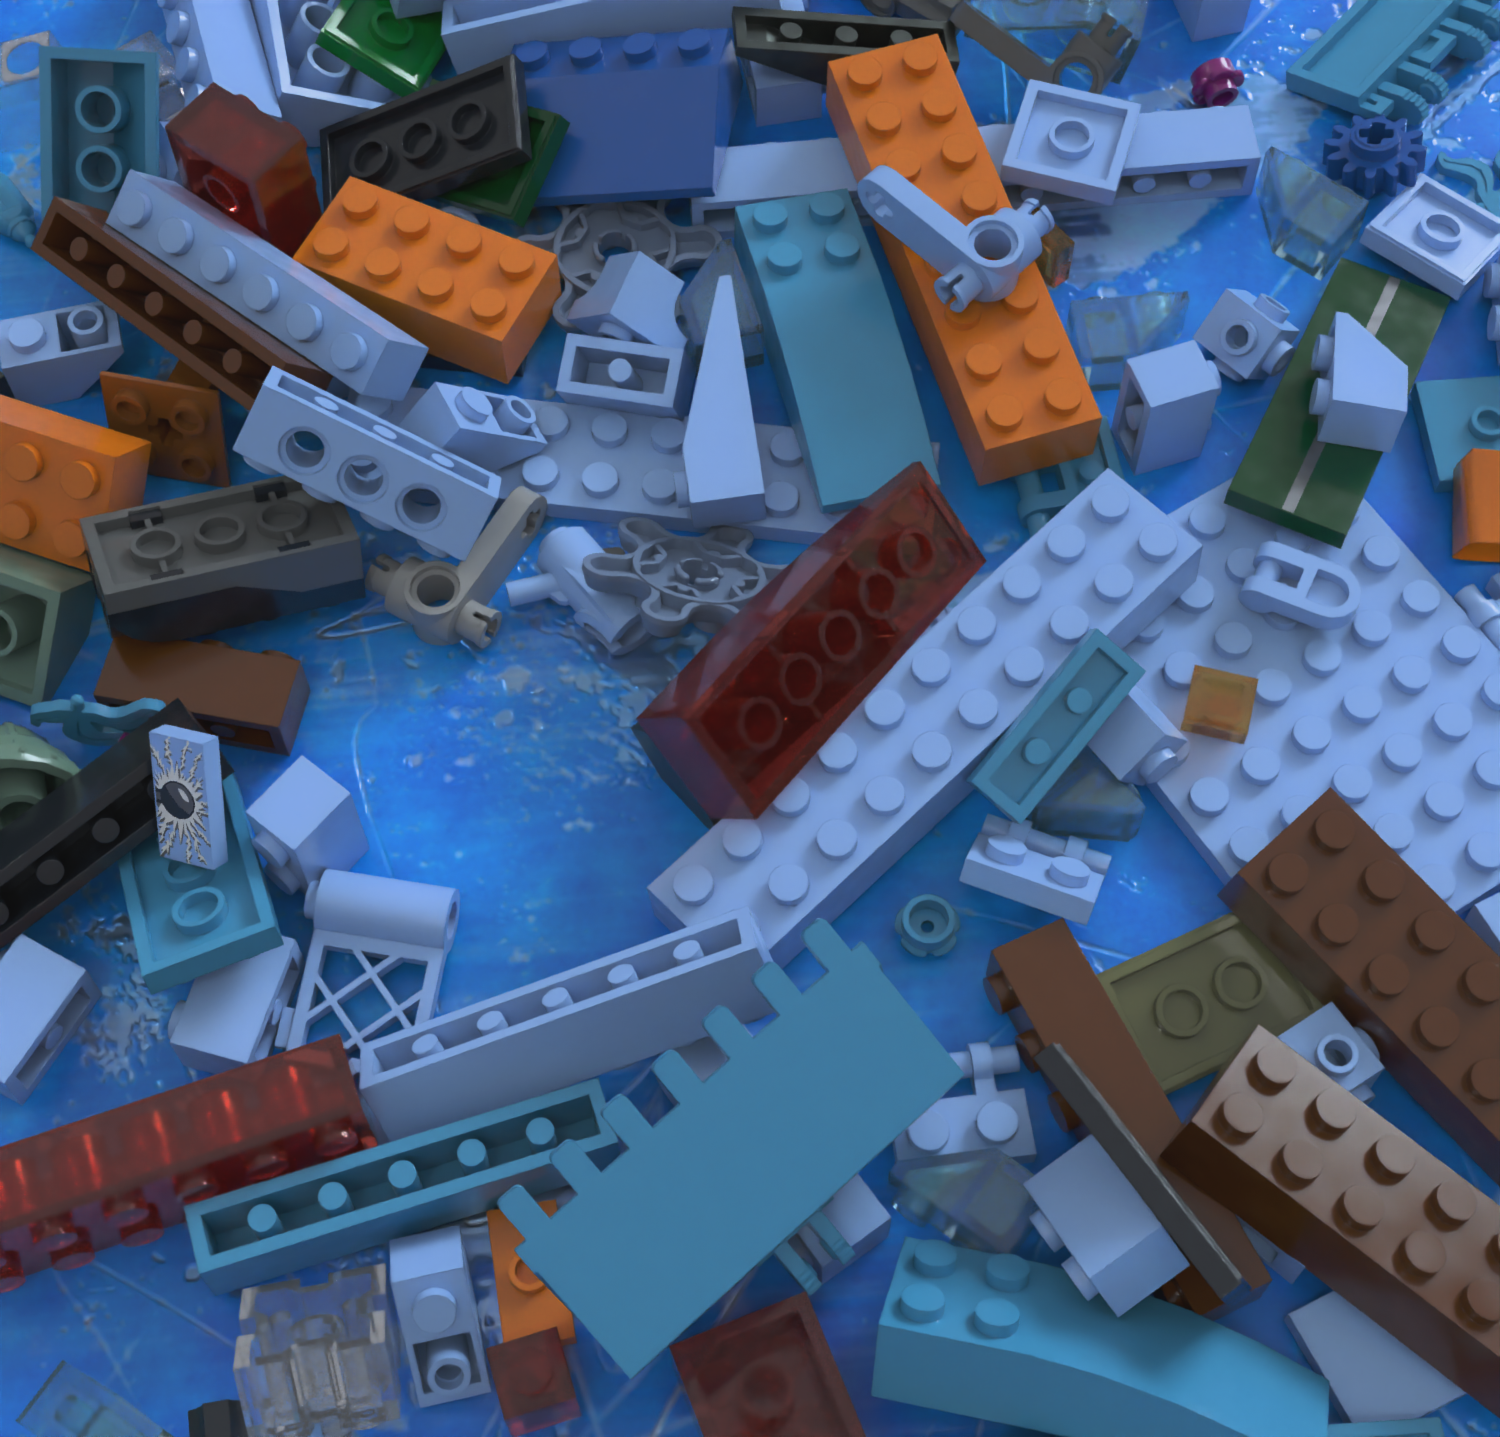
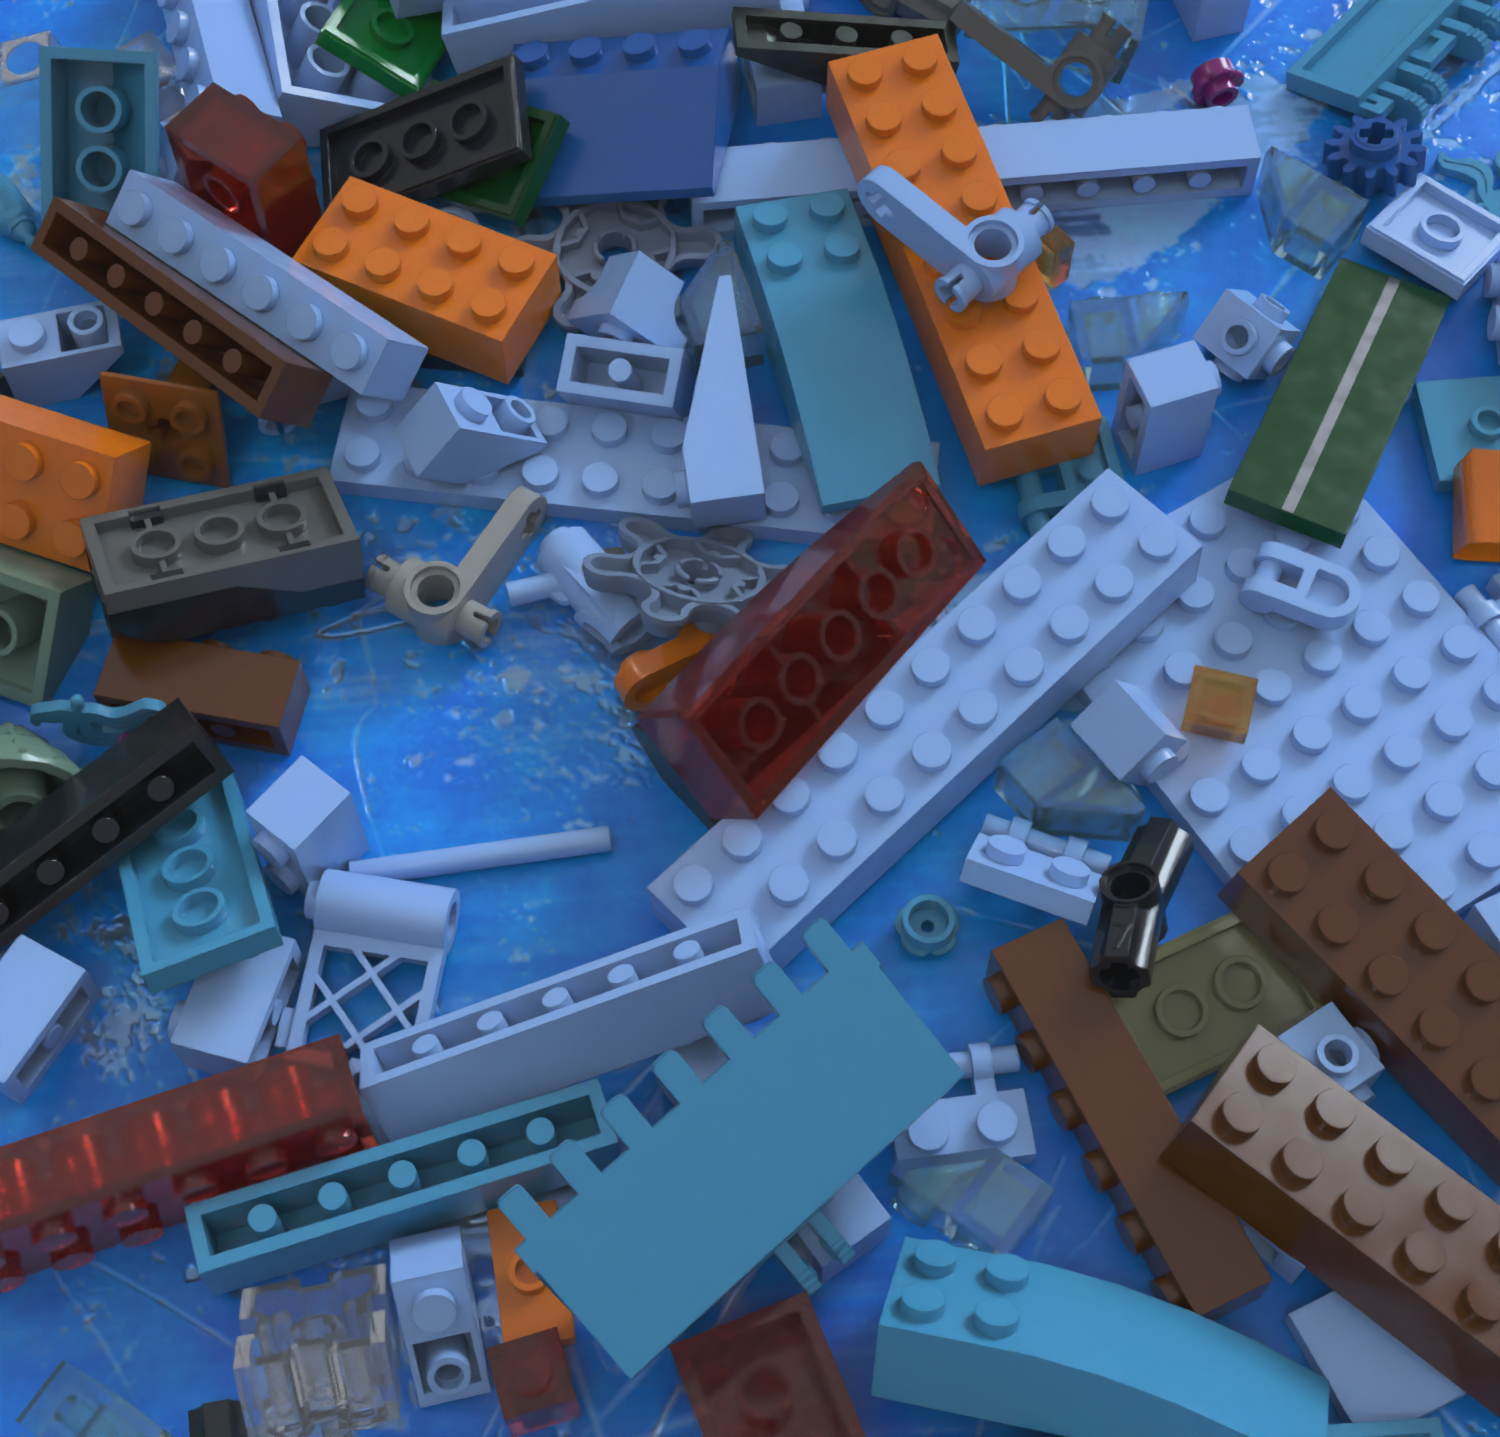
(188, 796): tile -> none
(353, 434): light blue brick -> none
(486, 854): none -> light blue piece
(648, 672): none -> orange plate
(1055, 725): dark azure plate -> none
(1070, 142): light blue plate -> none
(1105, 1226): light blue brick -> none
(1135, 907): none -> black piece
(1144, 1175): black tile -> none
(1359, 388): light blue slope -> none

